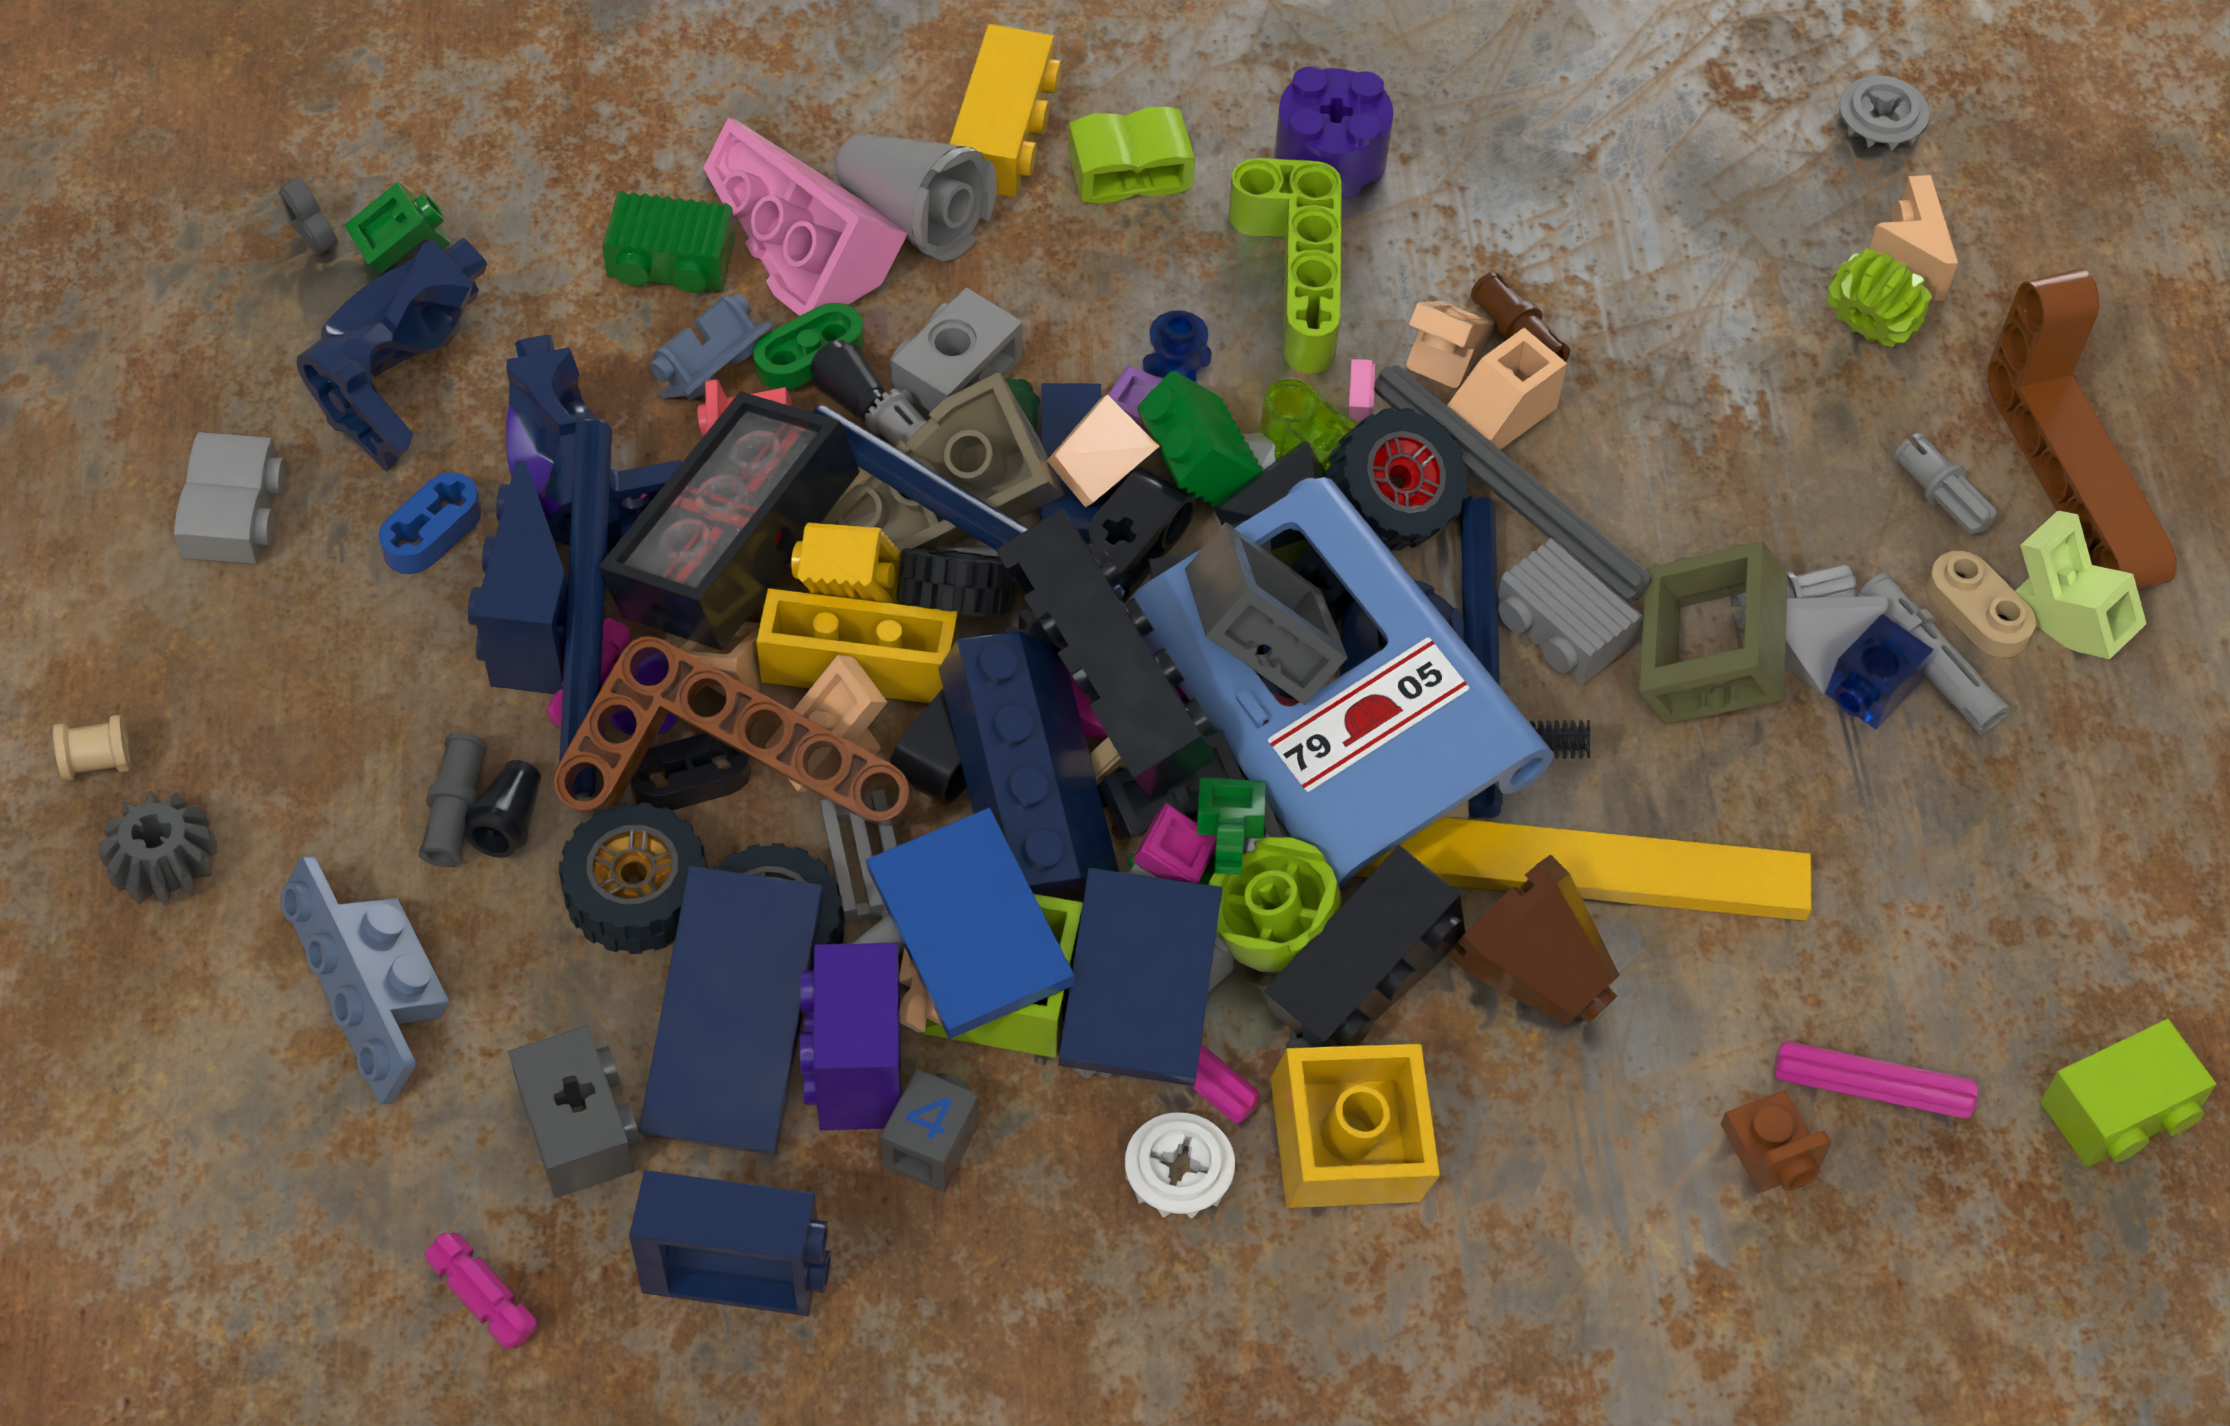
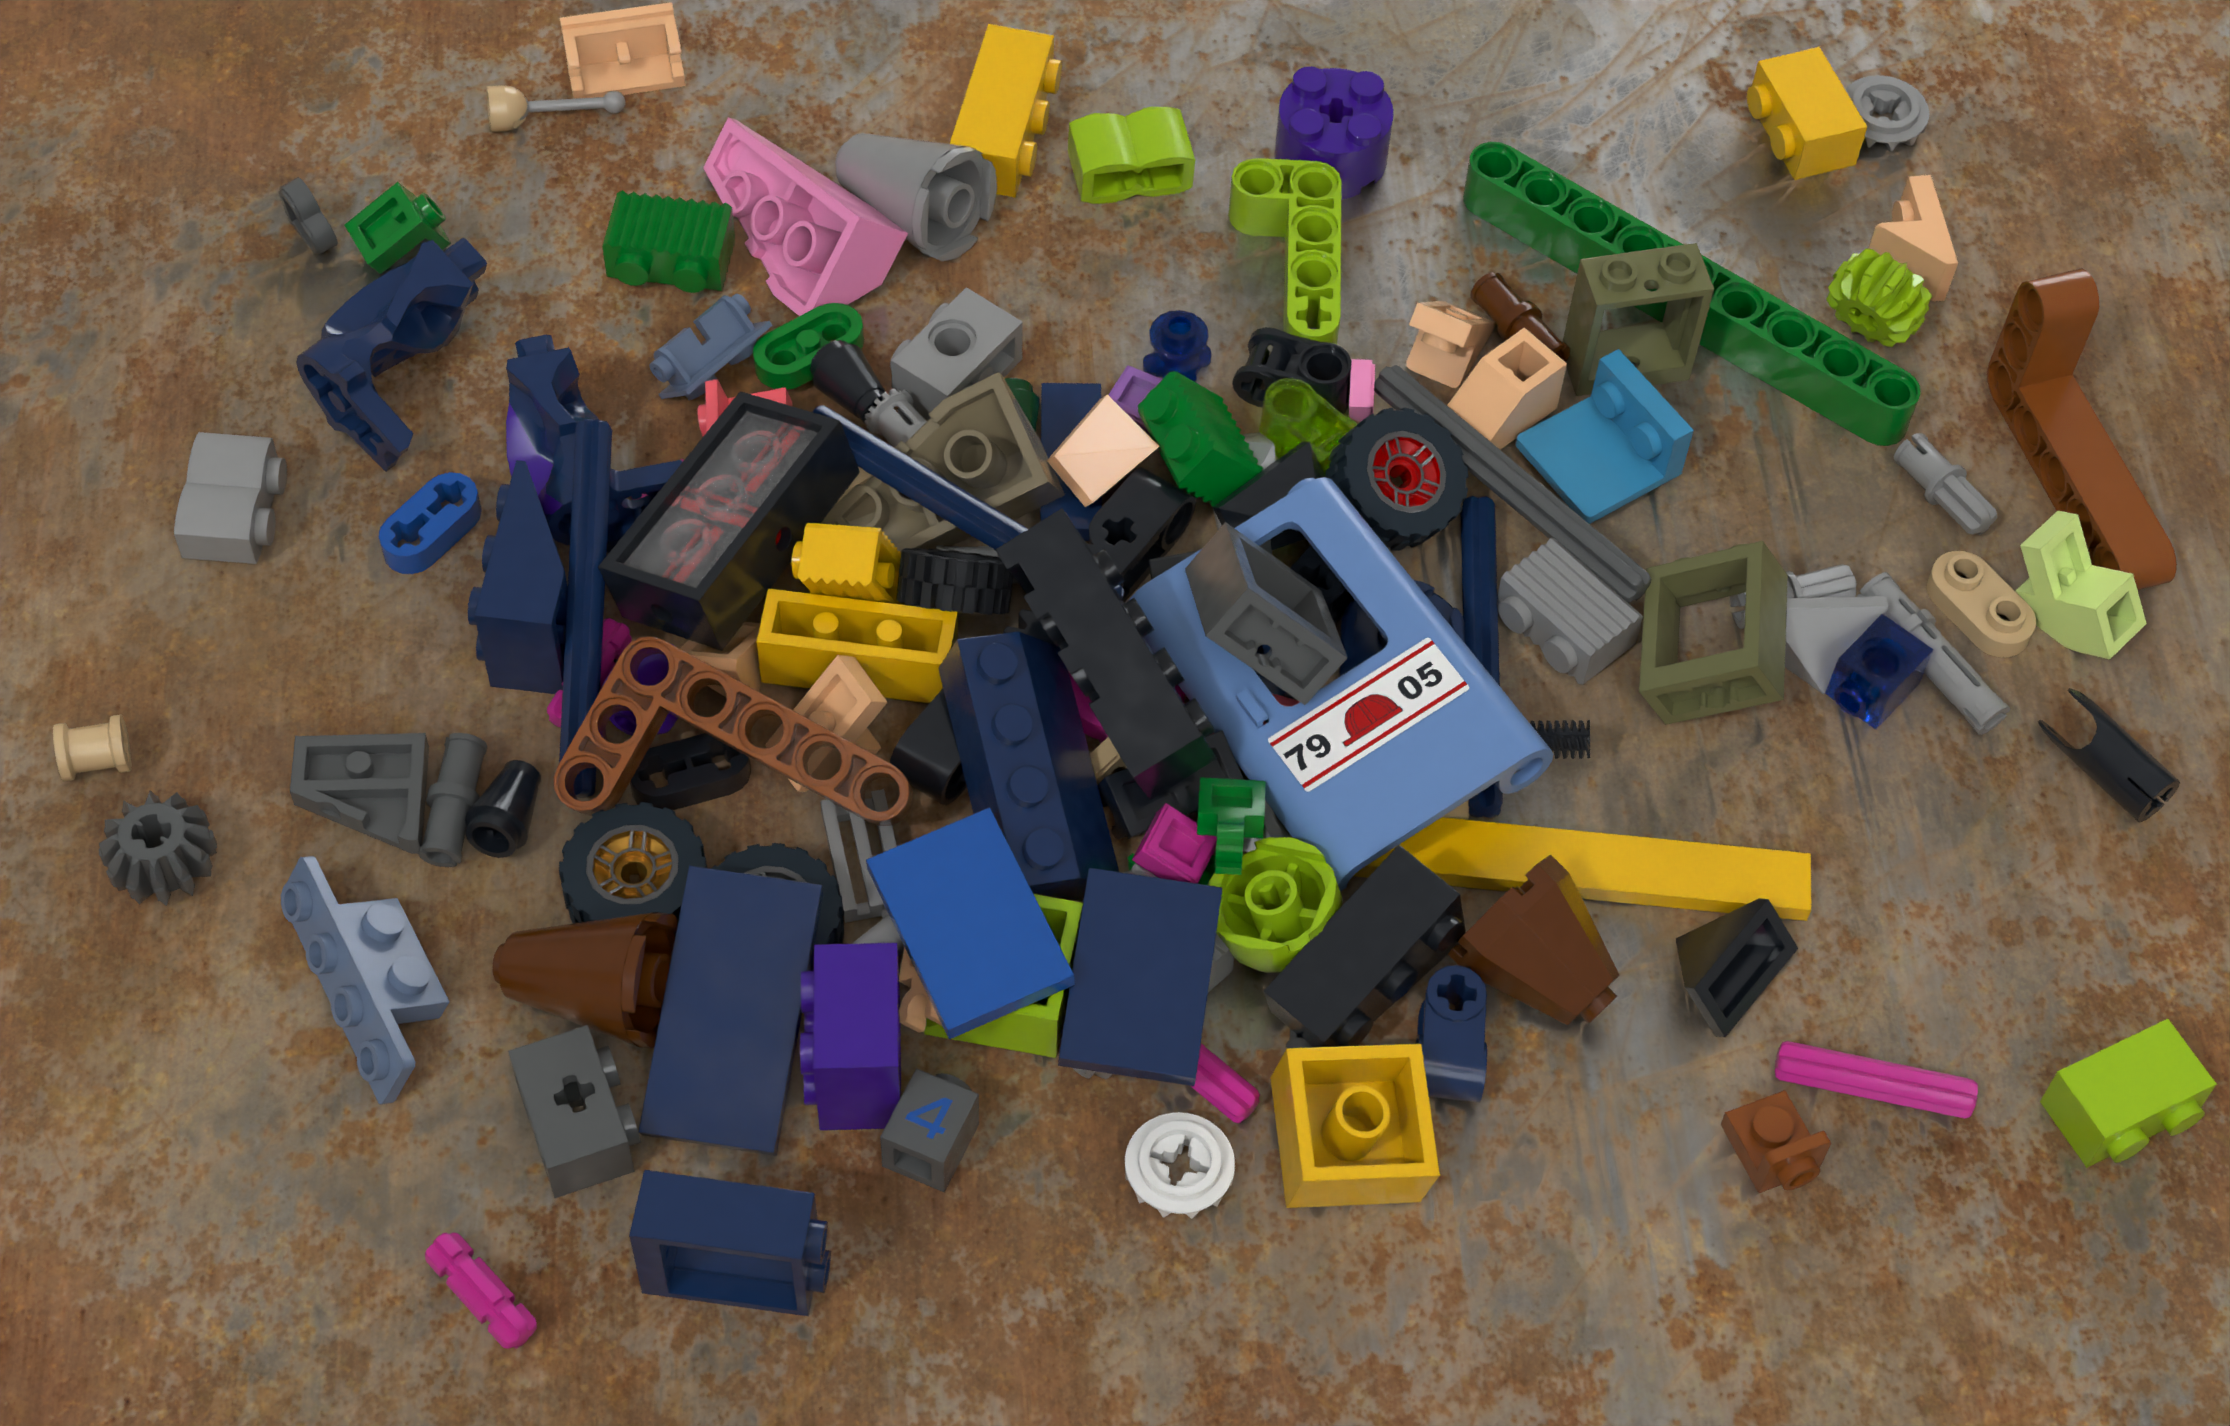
(365, 783): none -> dark grey wing
(510, 108): none -> hinge
(594, 972): none -> reddish brown cone
(623, 51): none -> light nougat hinge
(1317, 363): none -> black piece
(1452, 1039): none -> dark blue piece
(1609, 444): none -> dark azure bracket
(1660, 349): none -> olive window
(1733, 961): none -> black slope
(1742, 321): none -> green beam
(1806, 113): none -> yellow brick
(2119, 764): none -> black piece

